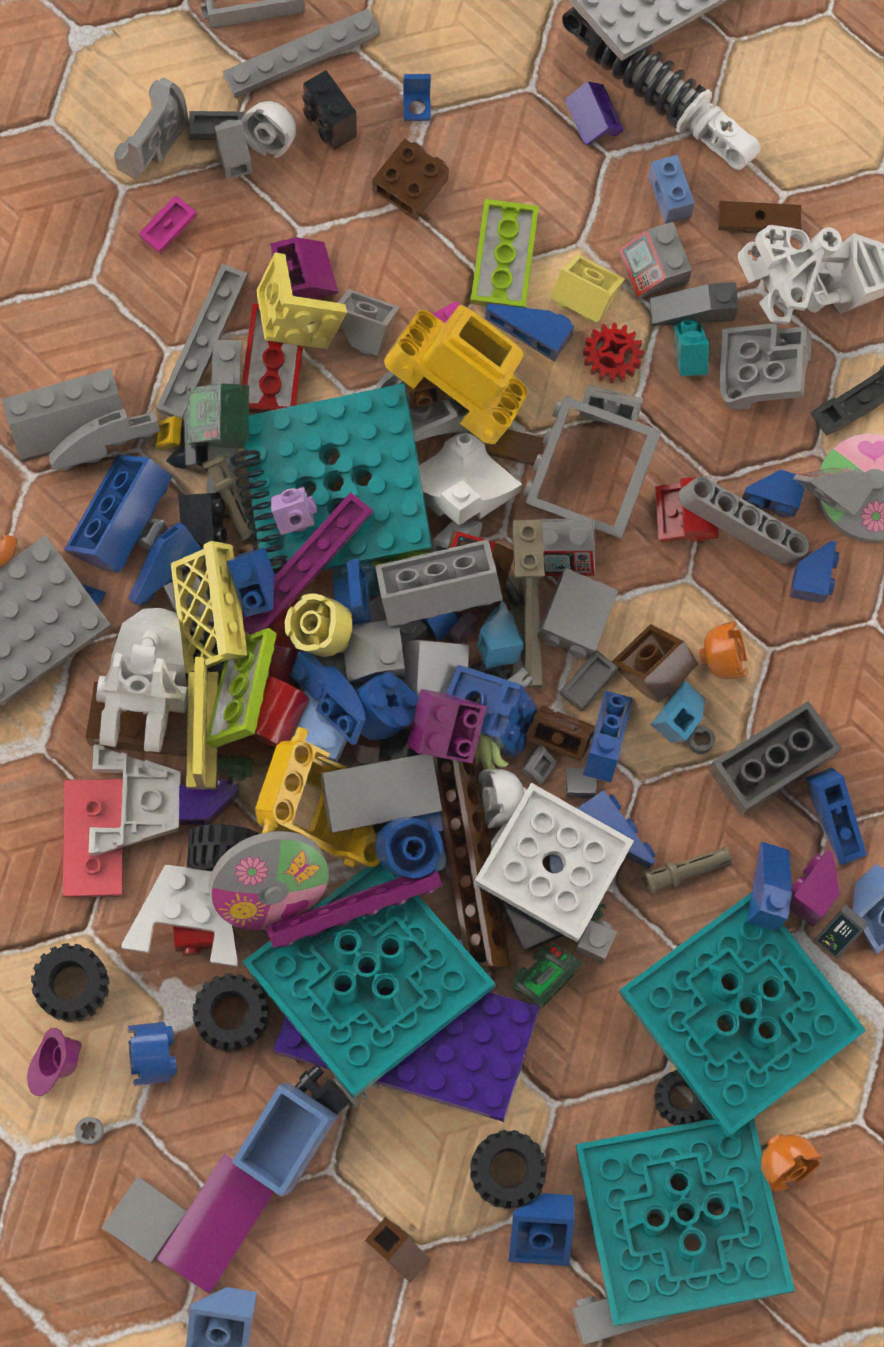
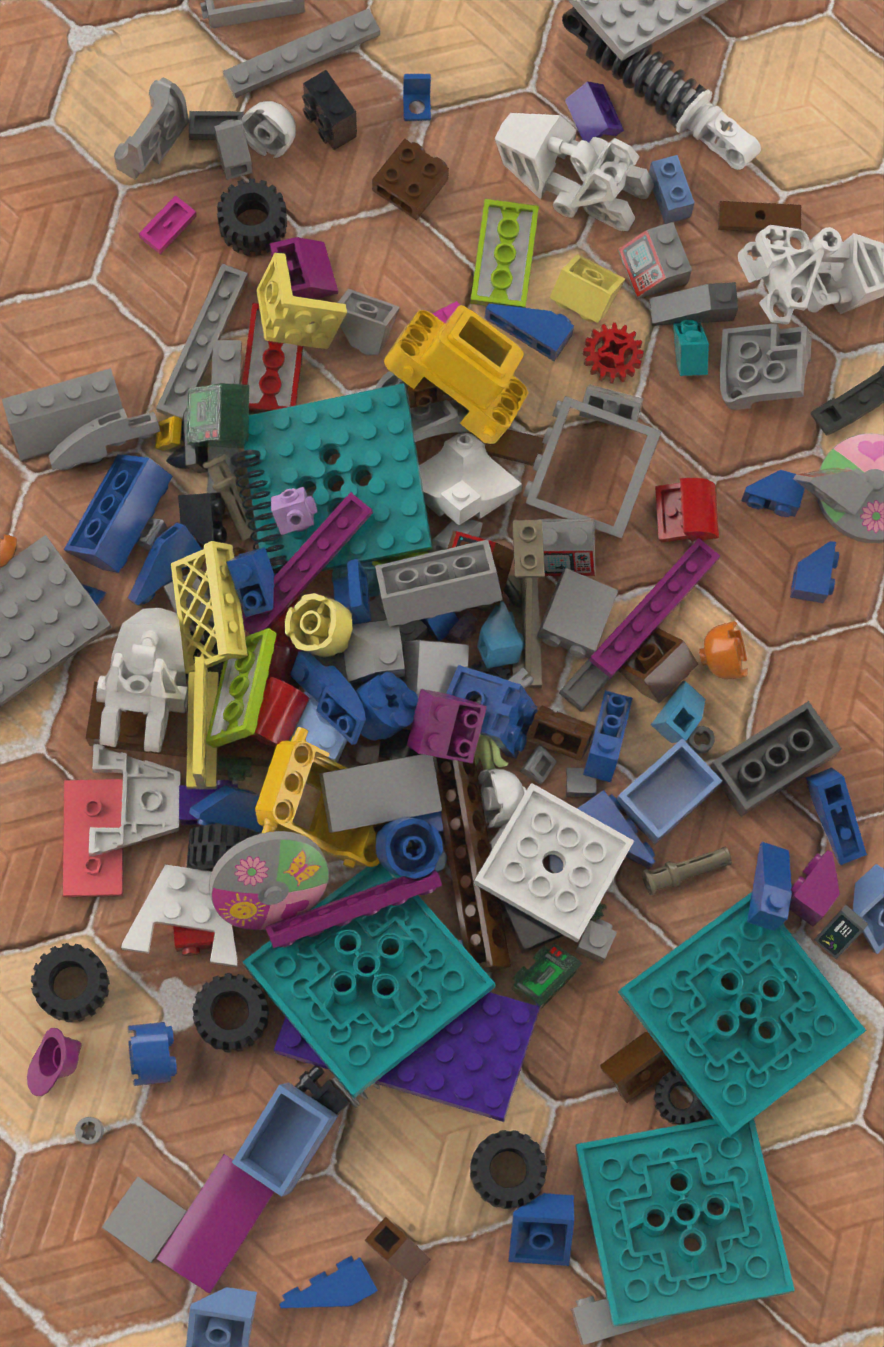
(228, 807): none -> blue slope
(247, 197): none -> black tyre
(340, 1289): none -> blue slope
(533, 143): none -> white piece
(637, 1066): none -> reddish brown panel
(654, 608): none -> magenta plate
(668, 791): none -> medium blue piece
(730, 520): light grey beam -> none
(788, 1159): orange cylinder -> none

